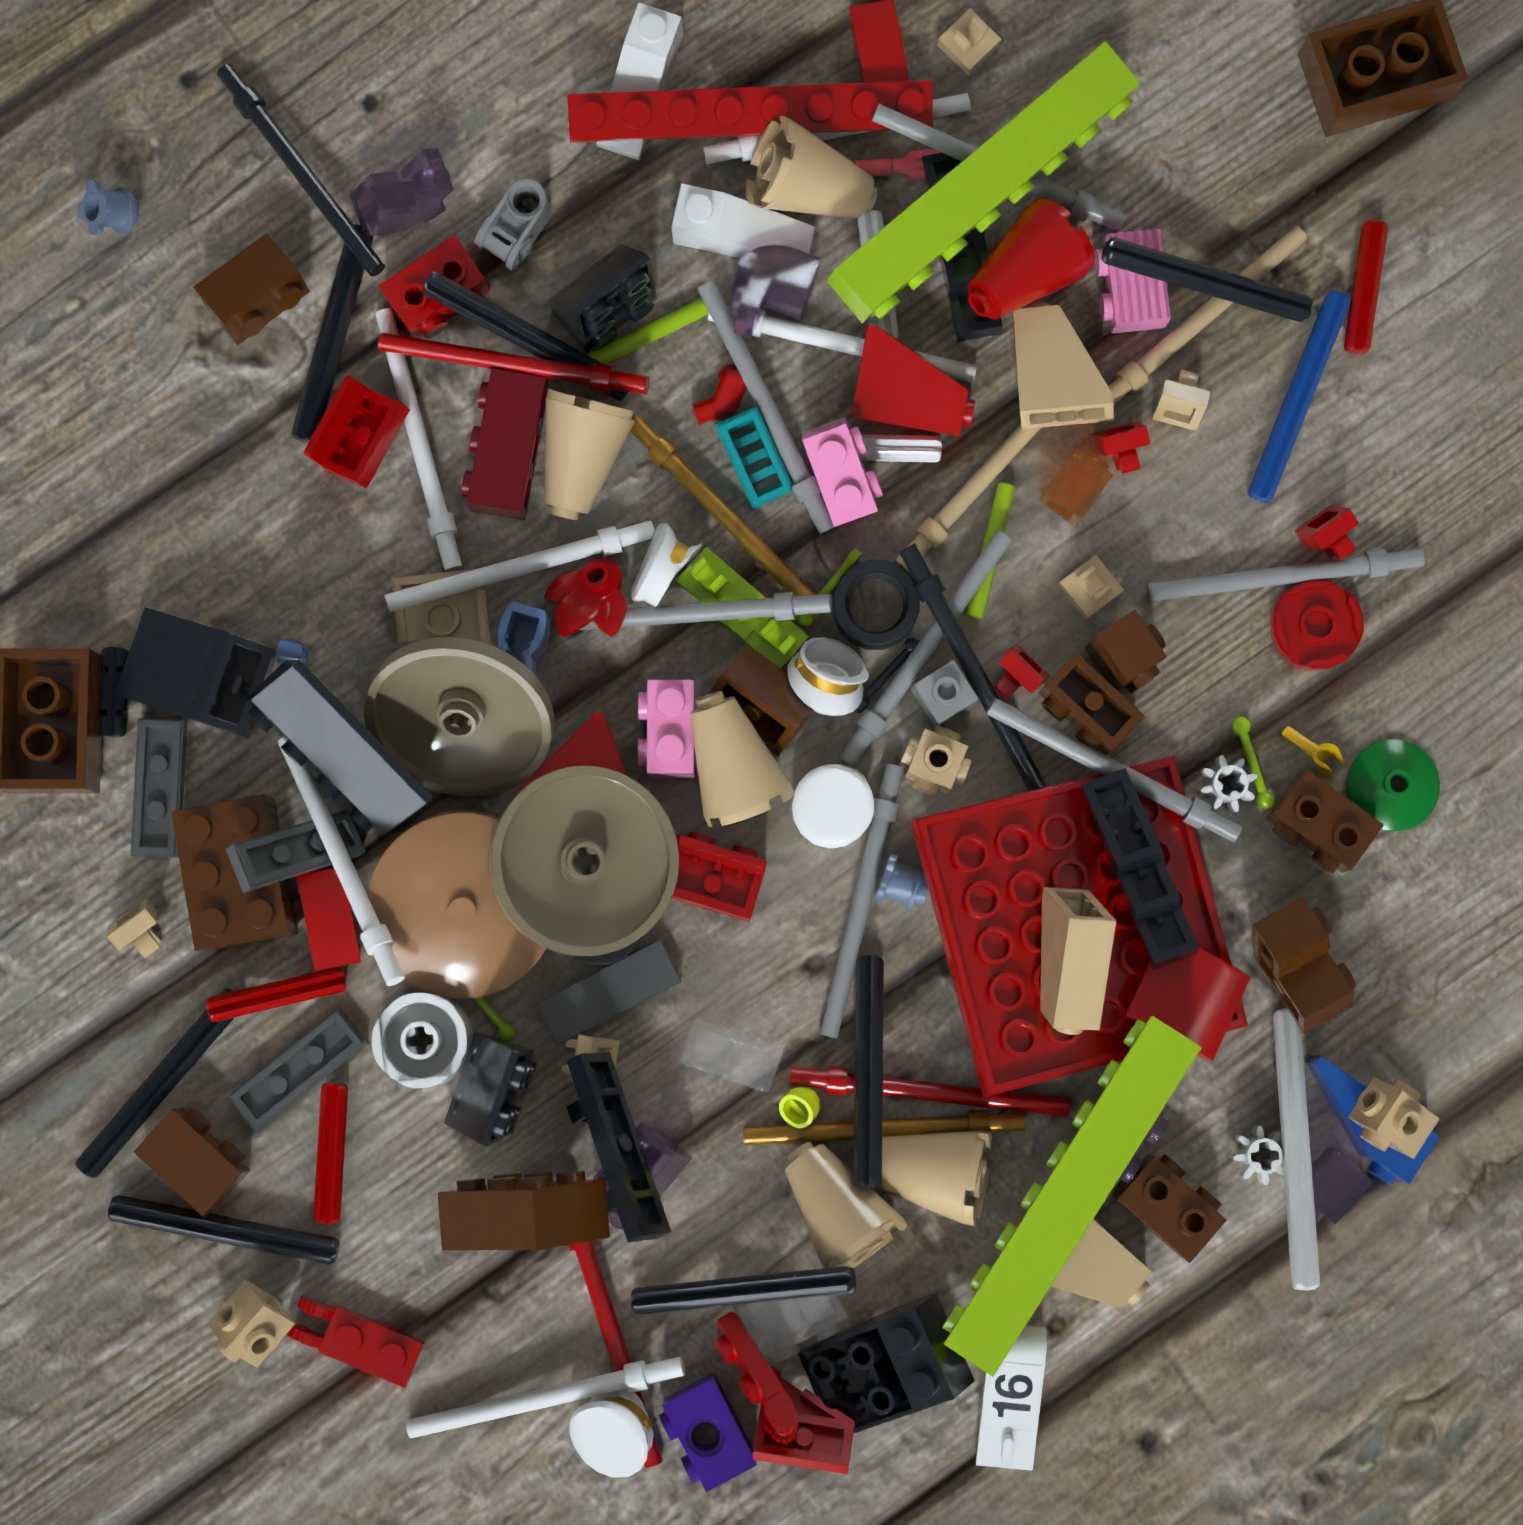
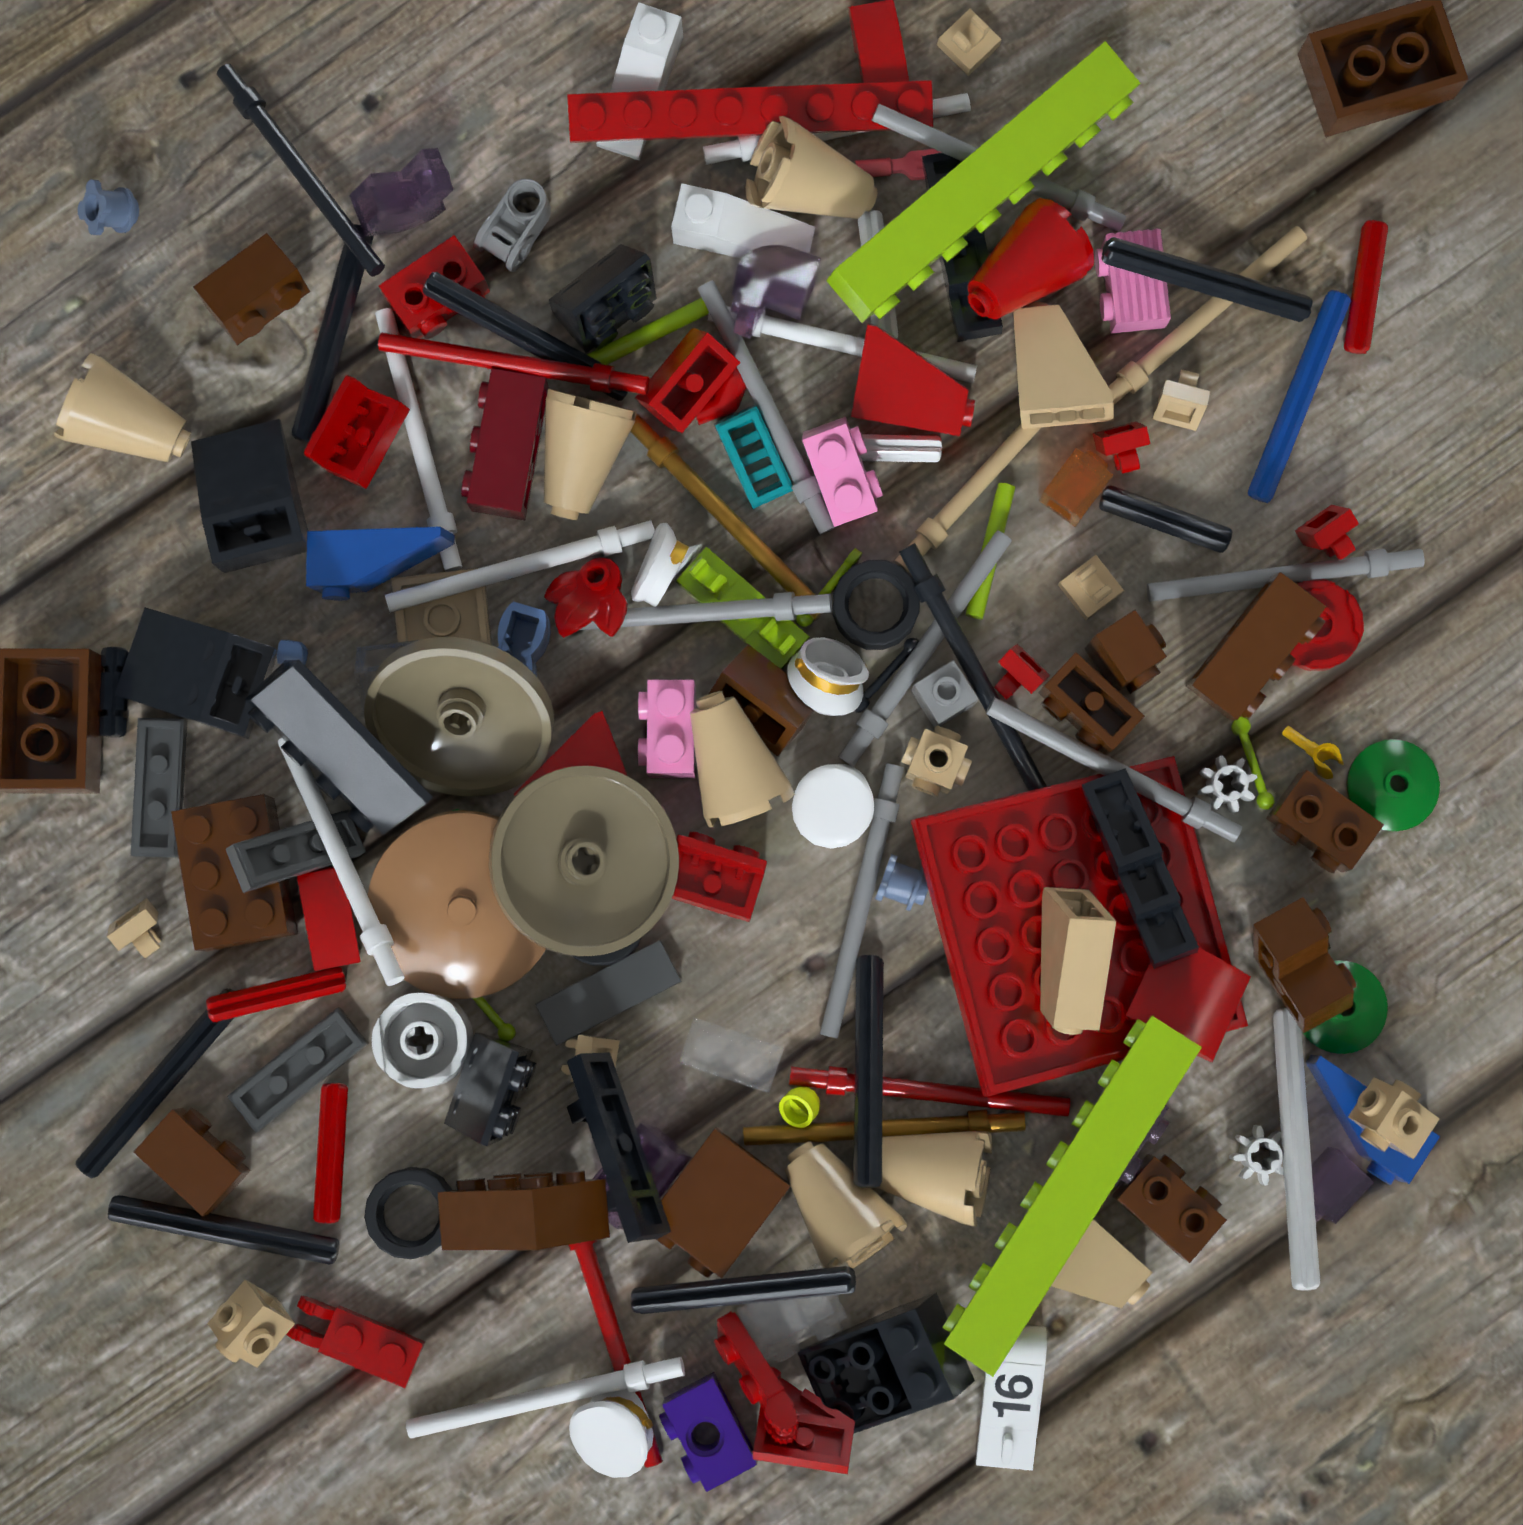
(119, 415): none -> tan cone
(248, 497): none -> black slope
(365, 558): none -> blue slope
(375, 1212): none -> black tyre
(688, 380): none -> red brick
(719, 1203): none -> reddish brown brick
(1165, 519): none -> black axle
(1258, 648): none -> reddish brown brick
(1363, 1023): none -> green dish

